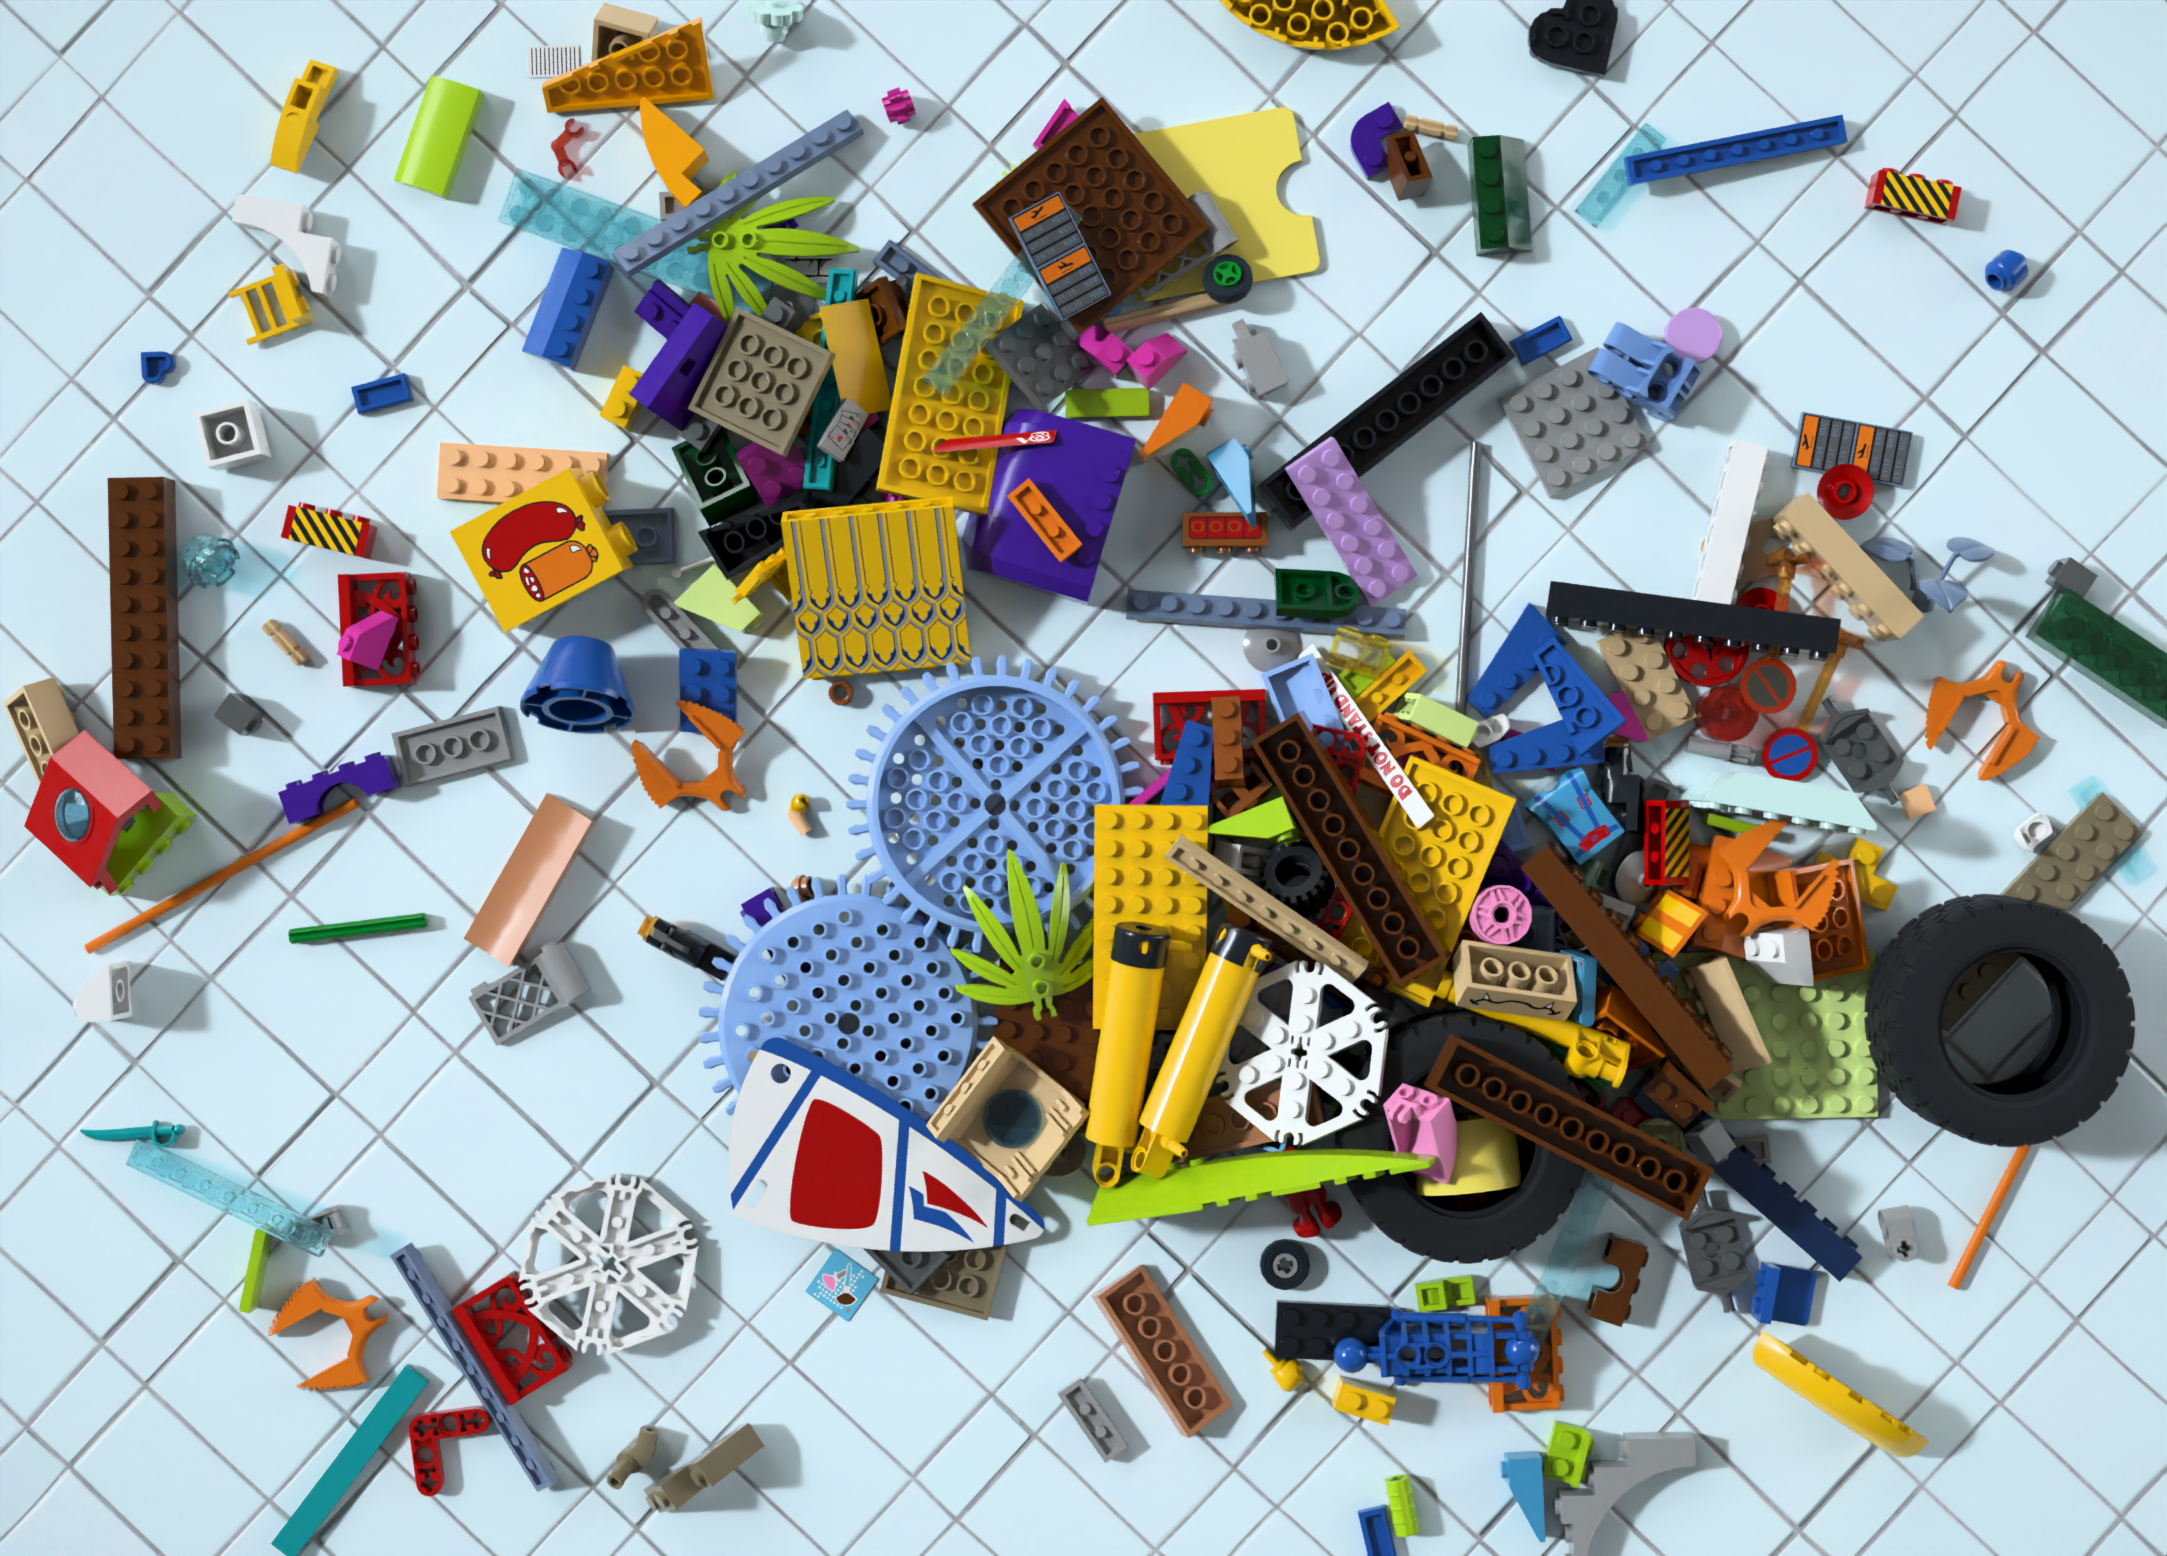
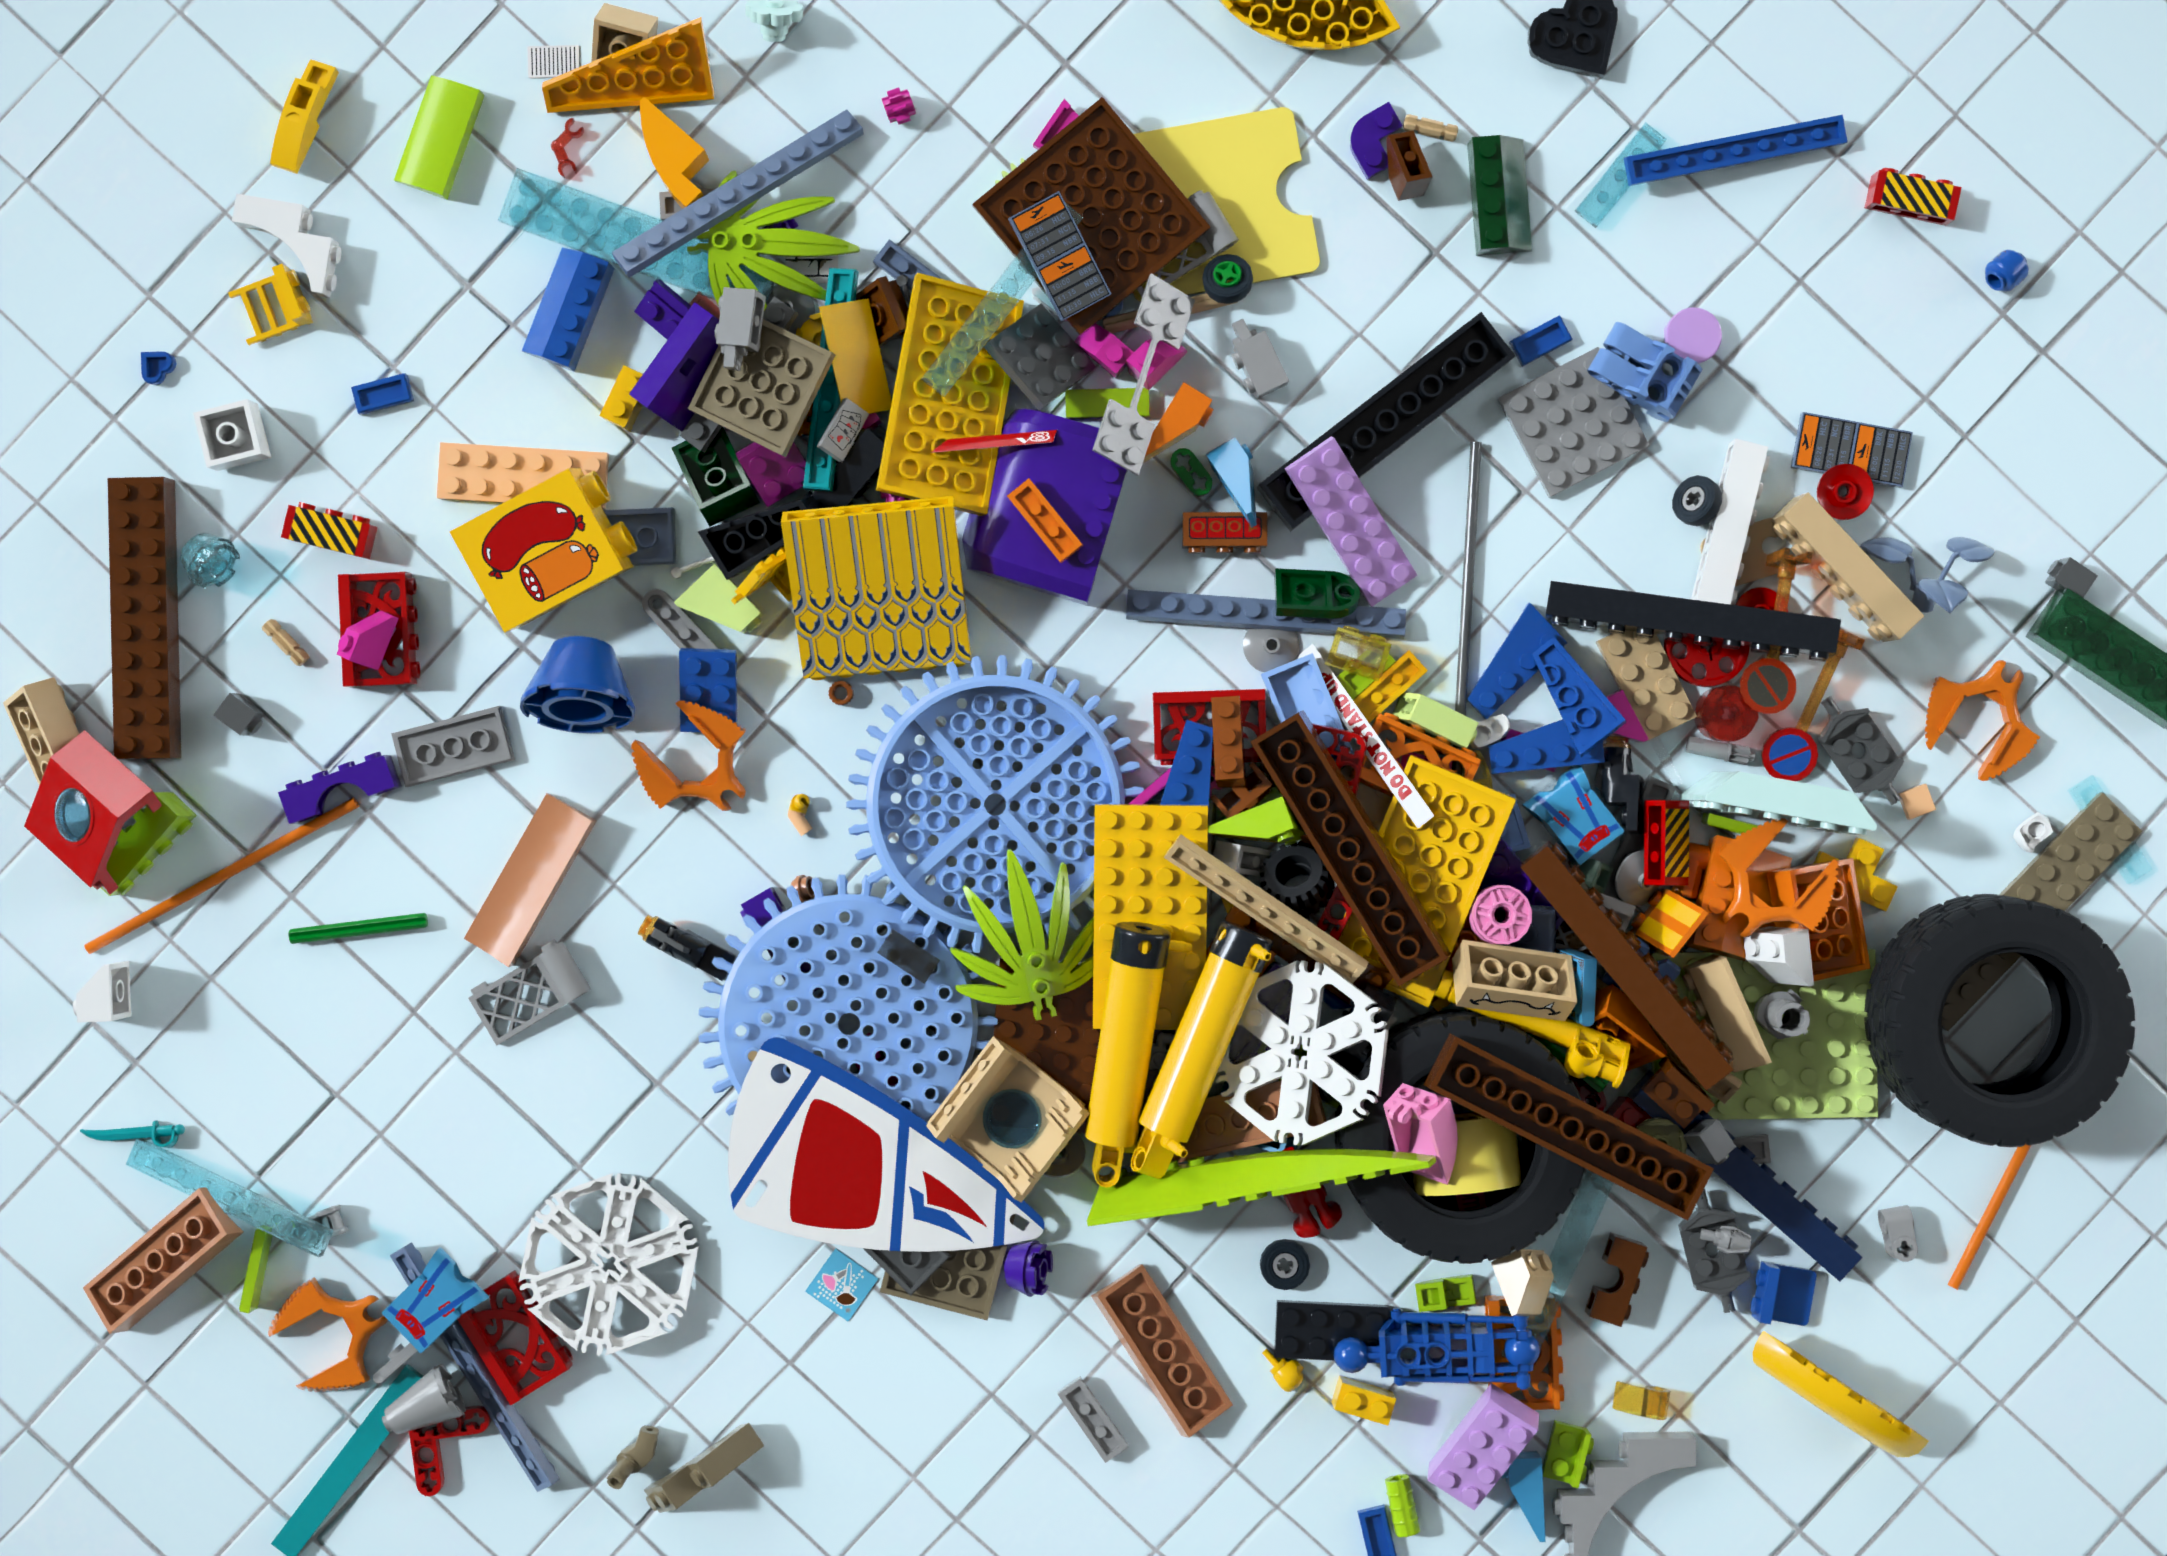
(161, 1261): none -> nougat arch
(398, 1357): none -> light grey hinge
(425, 1403): none -> light grey cone
(433, 1301): none -> dark azure piece
(739, 324): none -> light grey hinge
(908, 956): none -> clear smoke tile
(1028, 1267): none -> dark purple cone
(1123, 432): none -> light grey hinge
(1483, 1446): none -> lavender brick
(1524, 1280): none -> tan slope
(1640, 1401): none -> clear yellow panel
(1708, 506): none -> black bush
(1728, 1239): none -> light grey piece
(1769, 1013): none -> light grey piece

